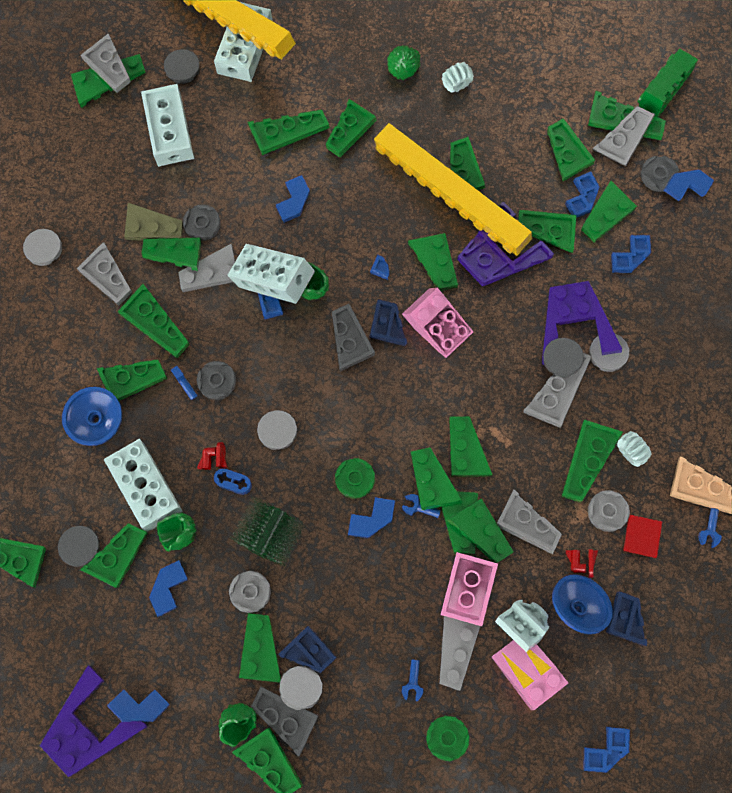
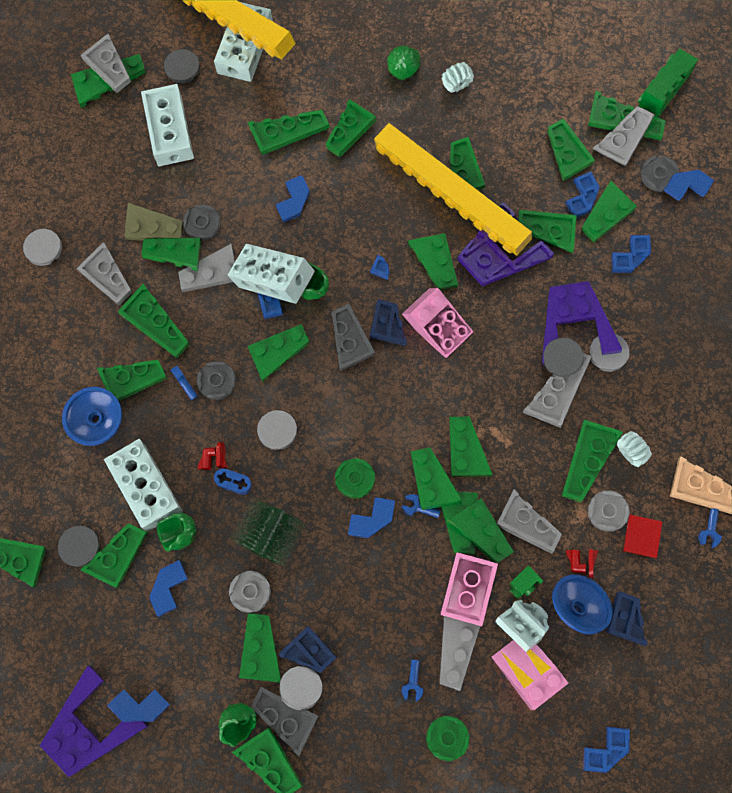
(277, 349): none -> green wing
(524, 582): none -> green brick

